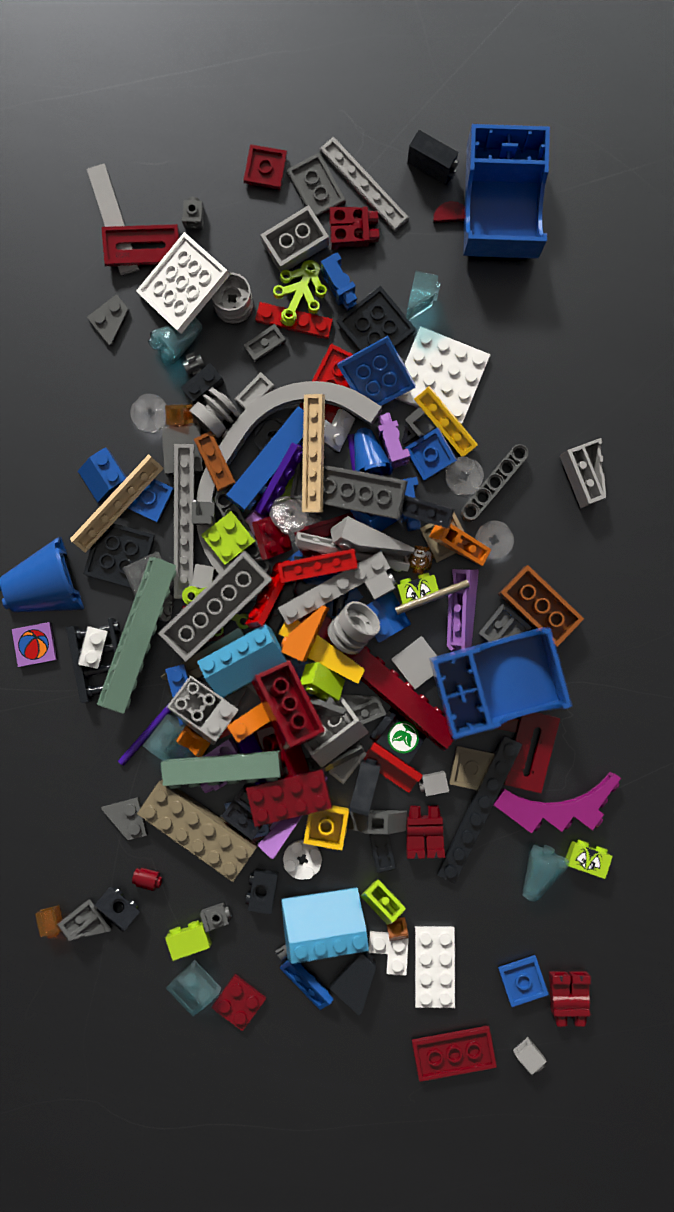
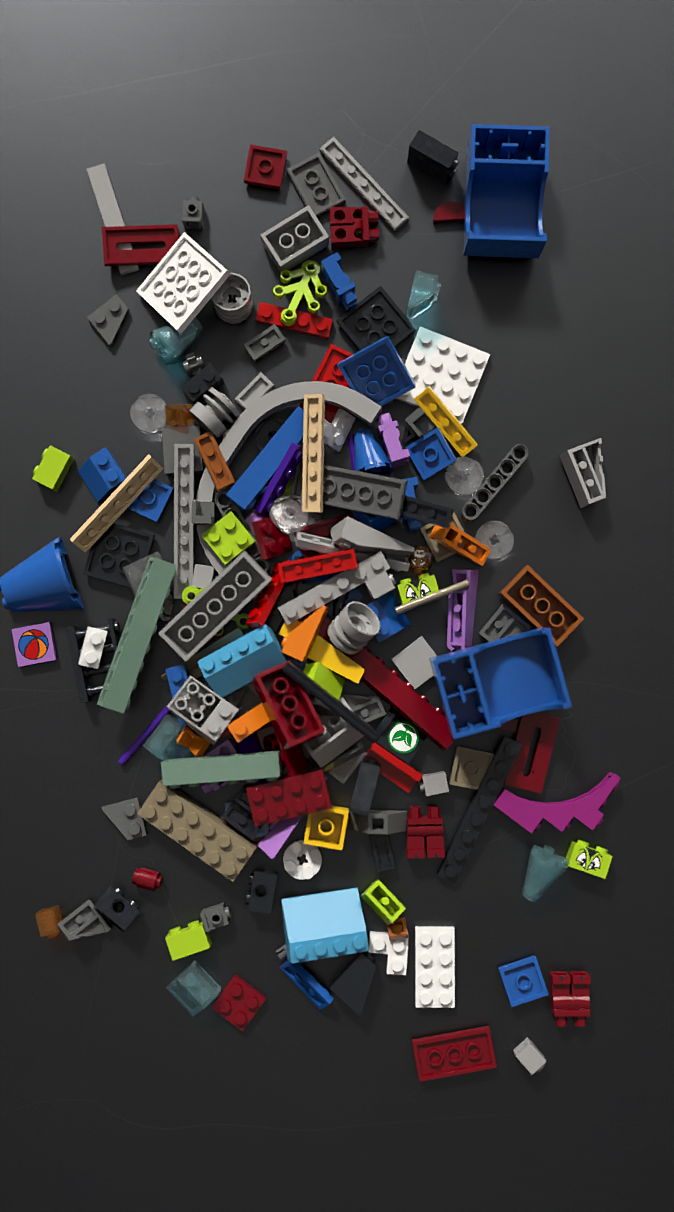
(52, 468): none -> lime brick
(331, 702): none -> black axle

